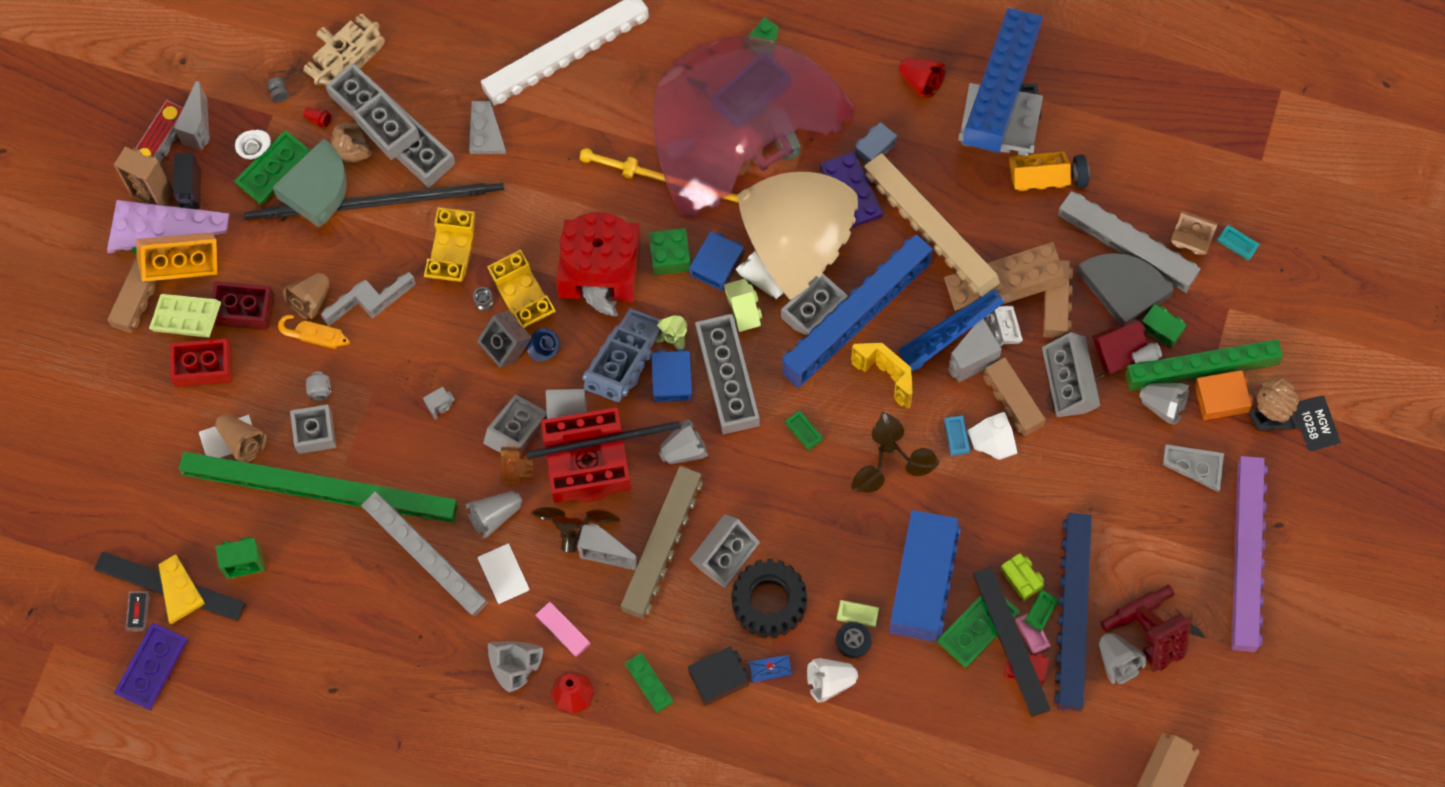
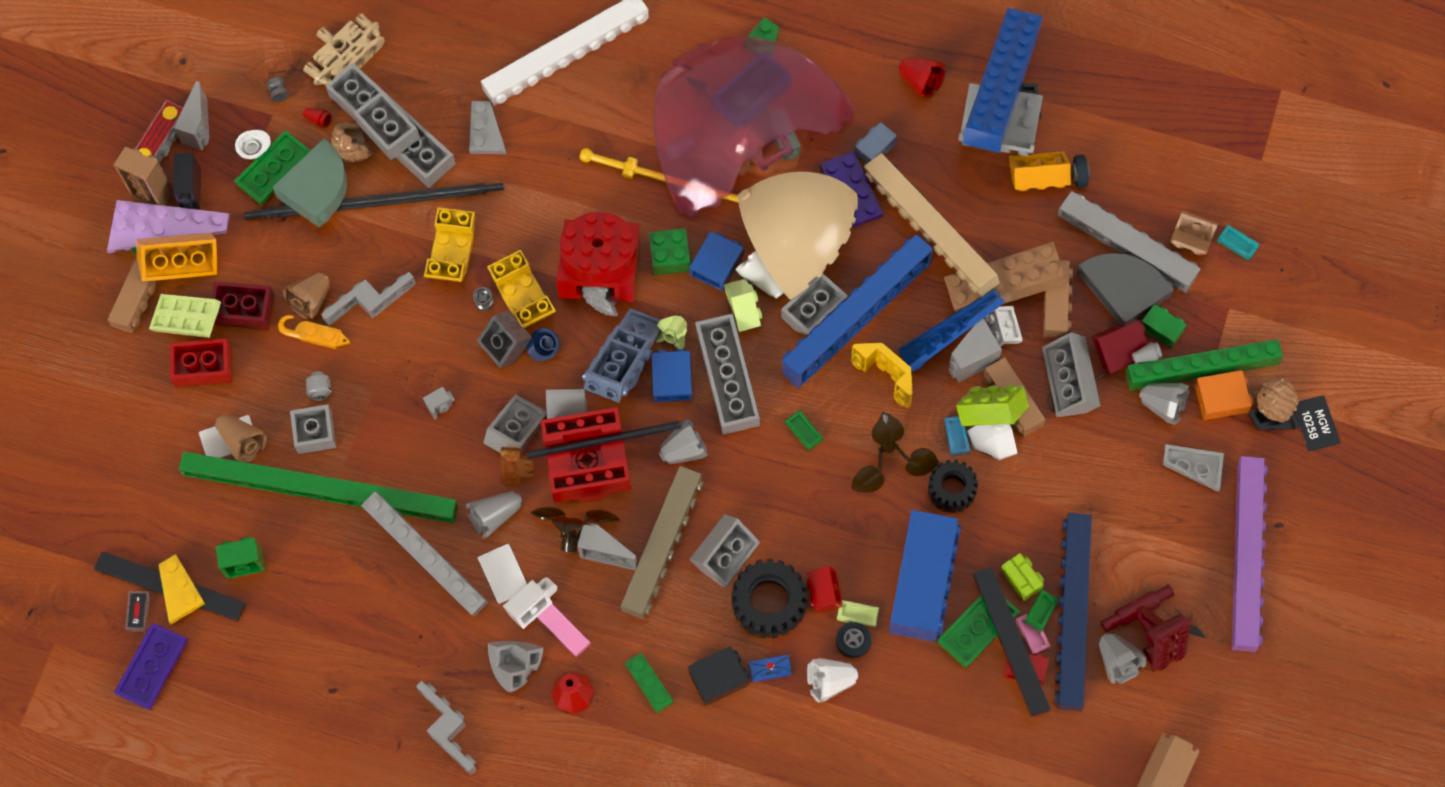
(447, 727): none -> light grey bracket
(530, 601): none -> white brick
(824, 589): none -> red brick
(955, 471): none -> black tyre
(992, 405): none -> lime brick

